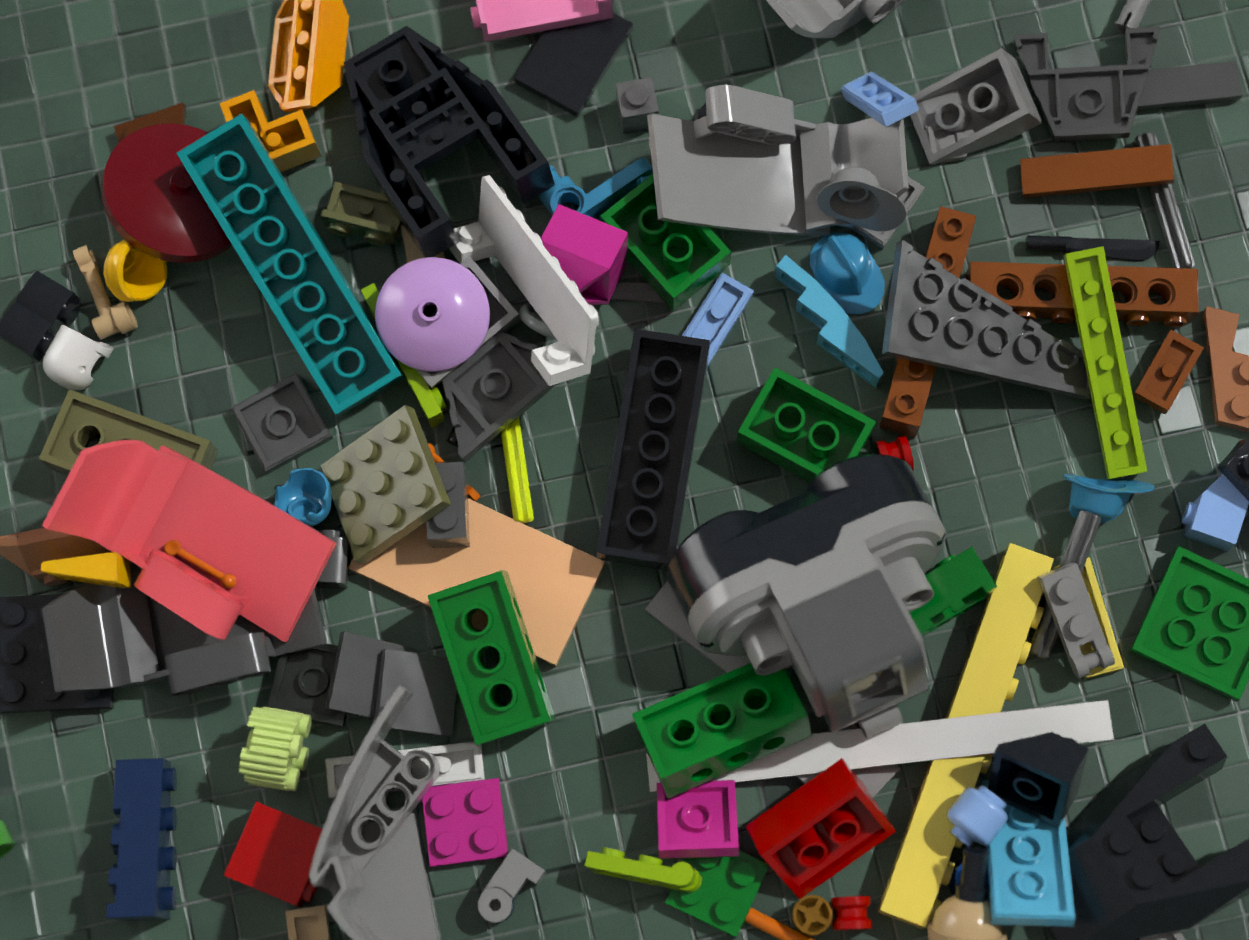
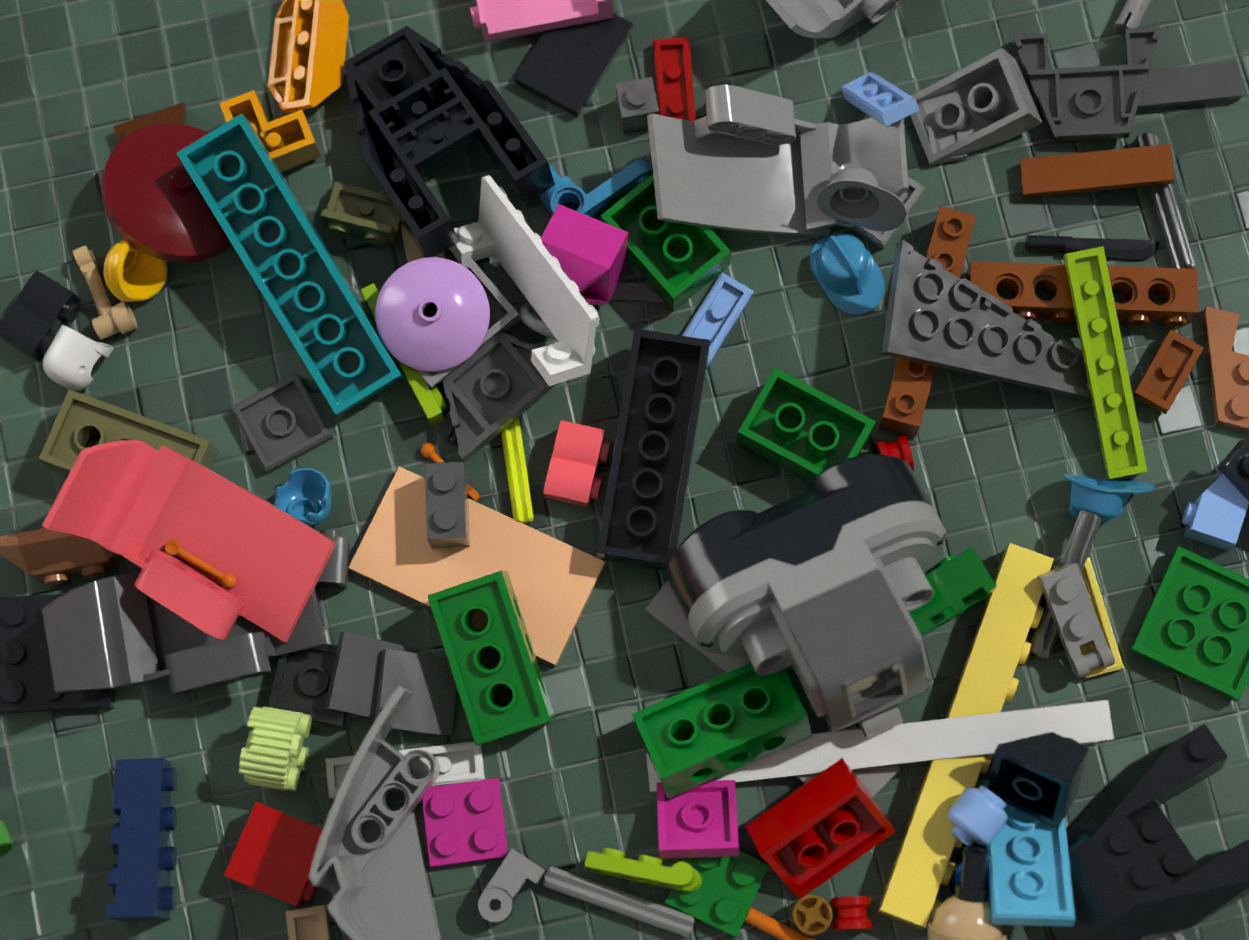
(100, 569): yellow slope -> none
(385, 484): olive plate -> none
(575, 464): none -> coral brick
(618, 901): none -> light grey axle
(674, 78): none -> red tile
(837, 332): medium azure slope -> none

